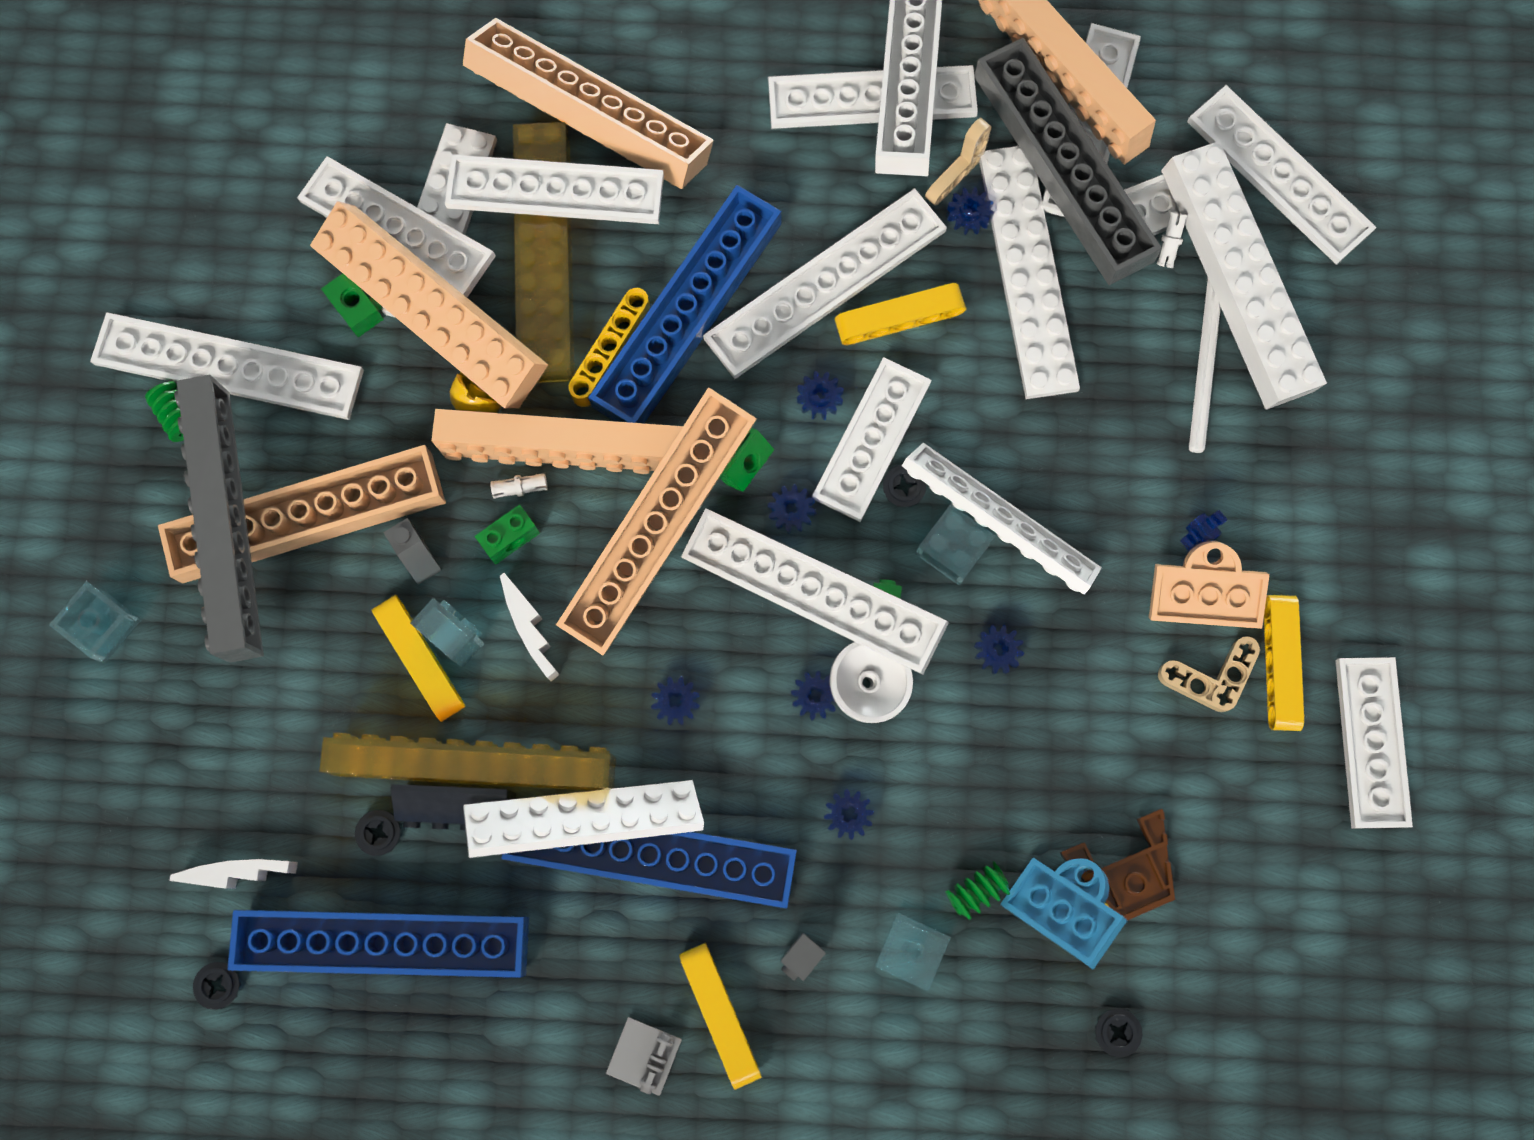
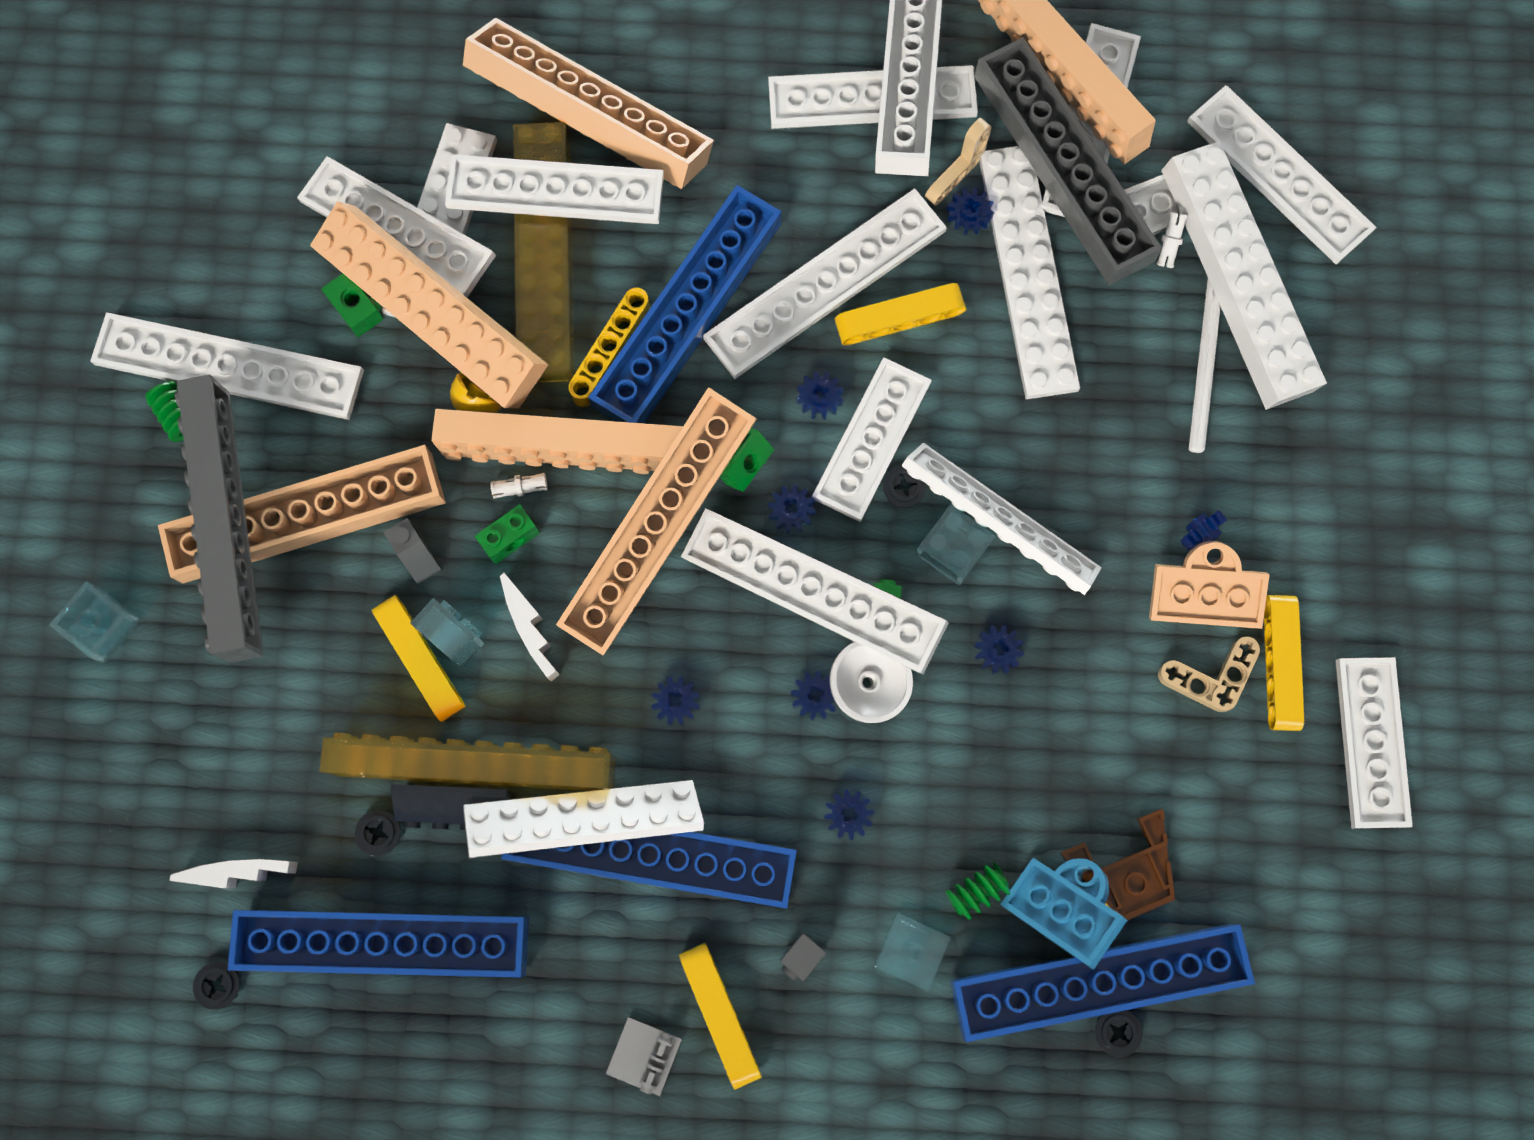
(1121, 981): none -> blue brick

